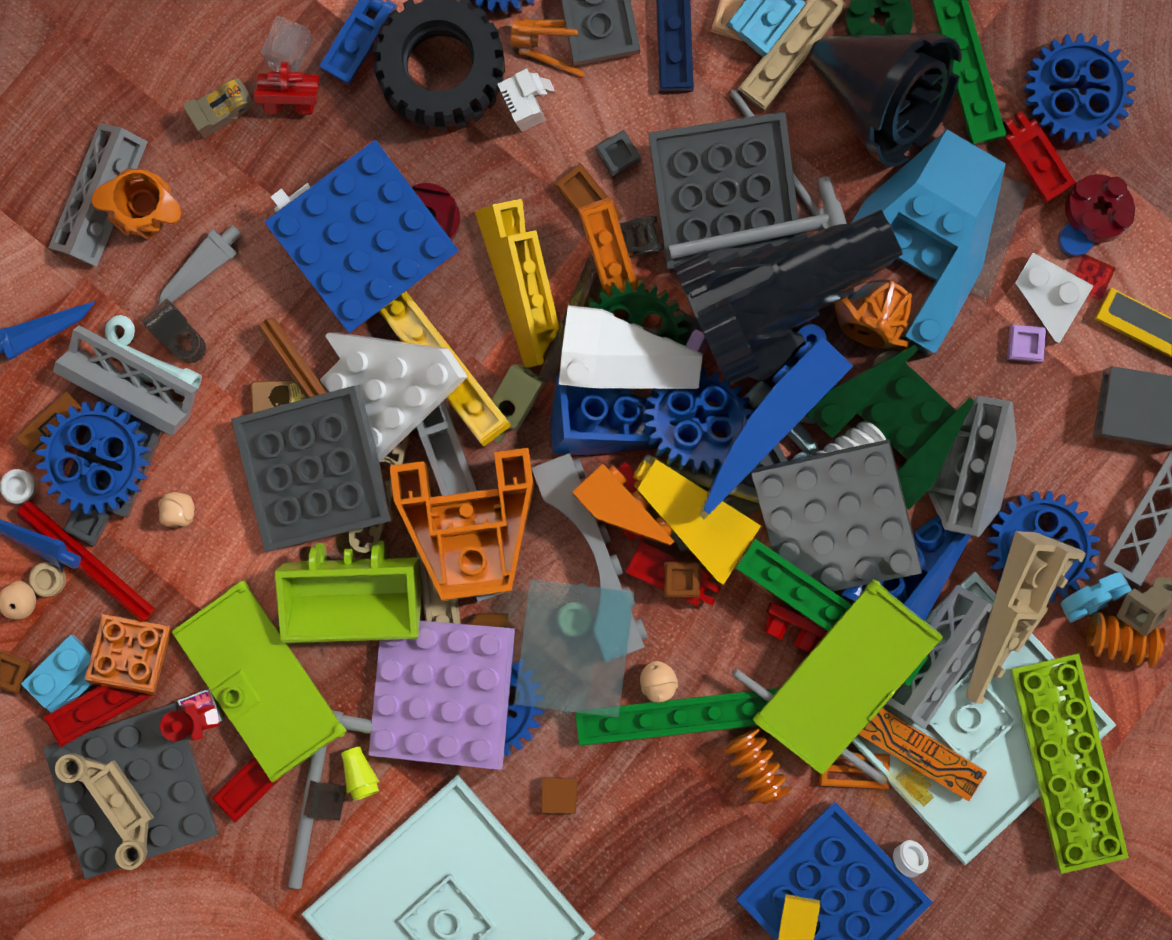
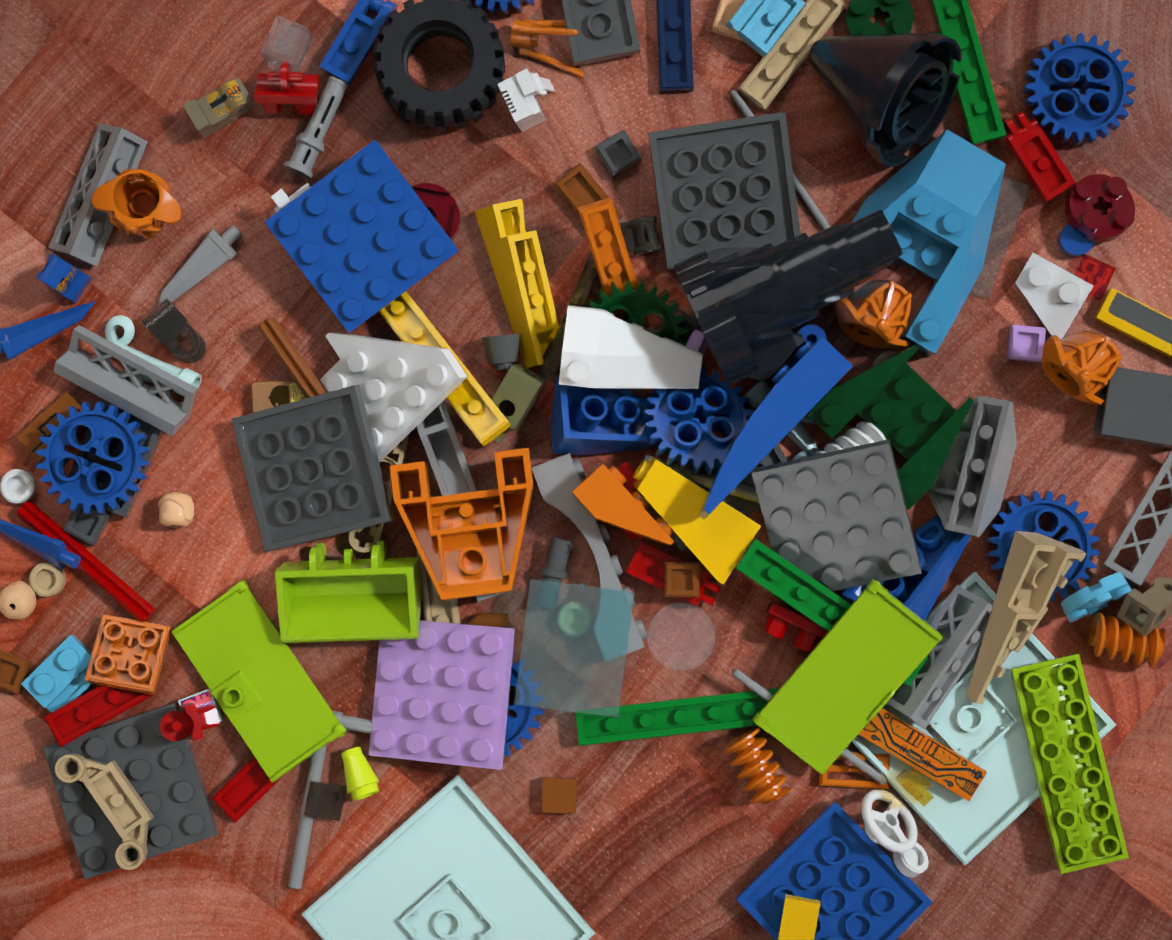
(63, 278): none -> blue leg
(311, 141): none -> light grey pin
(502, 350): none -> dark grey hat
(556, 560): none -> dark grey pin
(658, 682): light nougat piece -> none
(681, 636): none -> clear tile
(829, 215): light grey bar -> none
(884, 827): none -> white piece
(1085, 362): none -> orange piece

